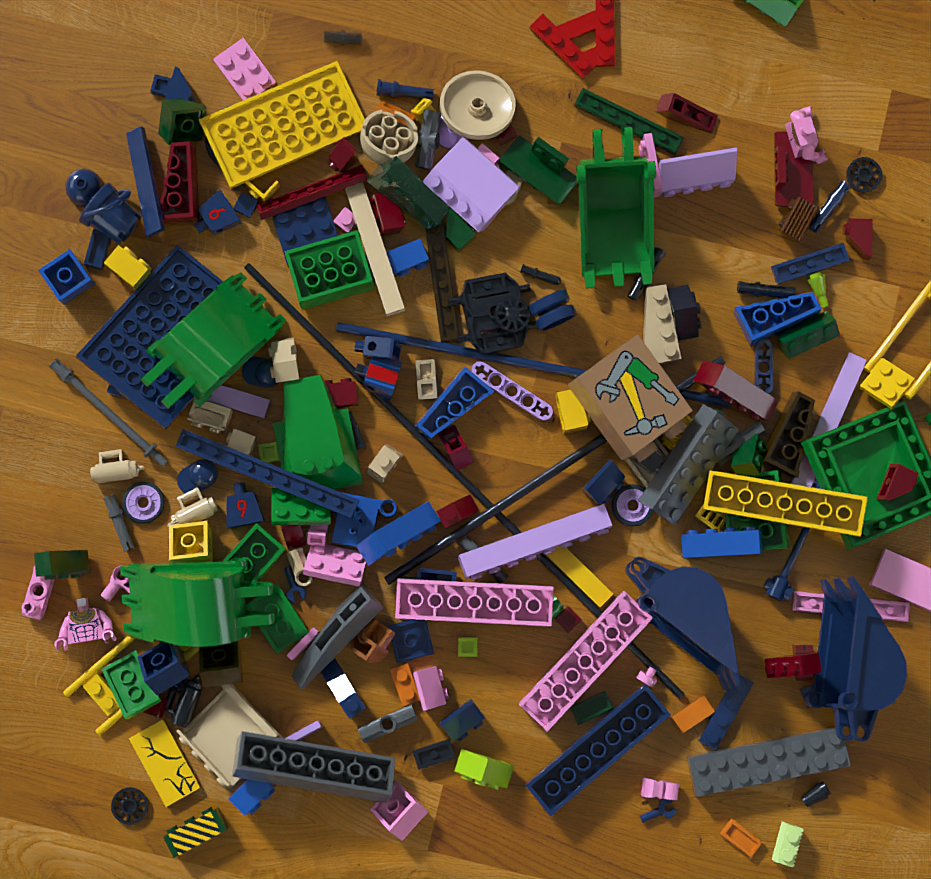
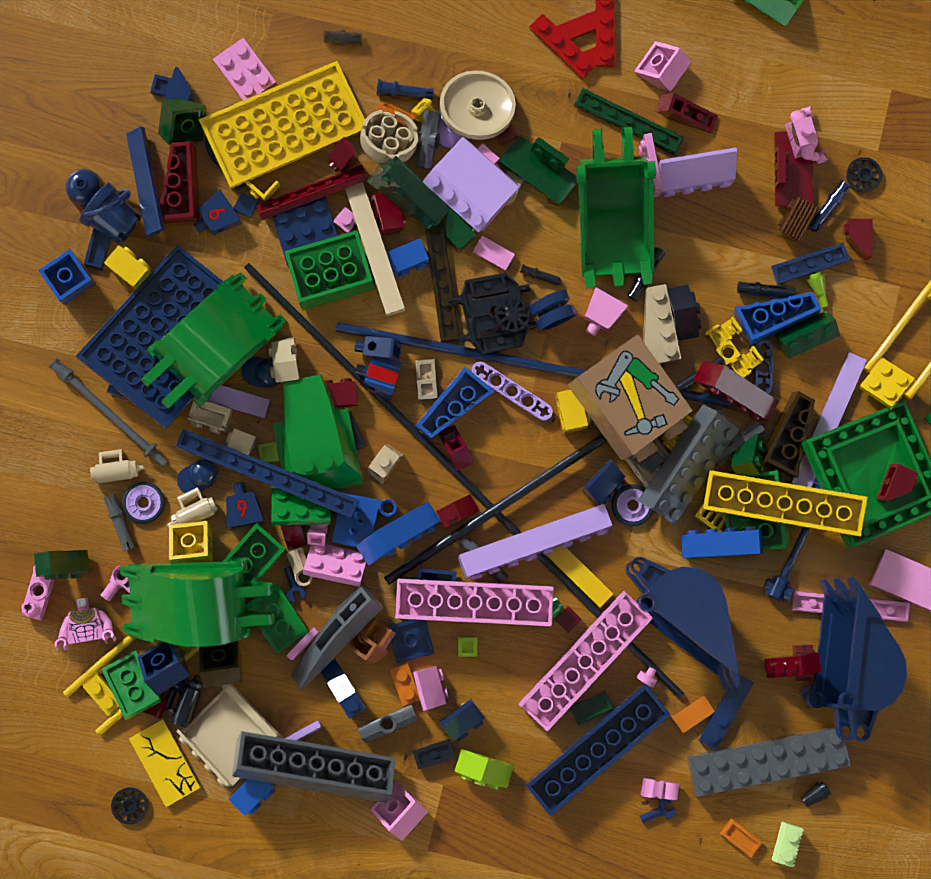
(195, 831): brick -> none
(493, 253): none -> bright pink tile
(603, 312): none -> bright pink torso
(663, 66): none -> bright pink slope
(720, 338): none -> yellow piece

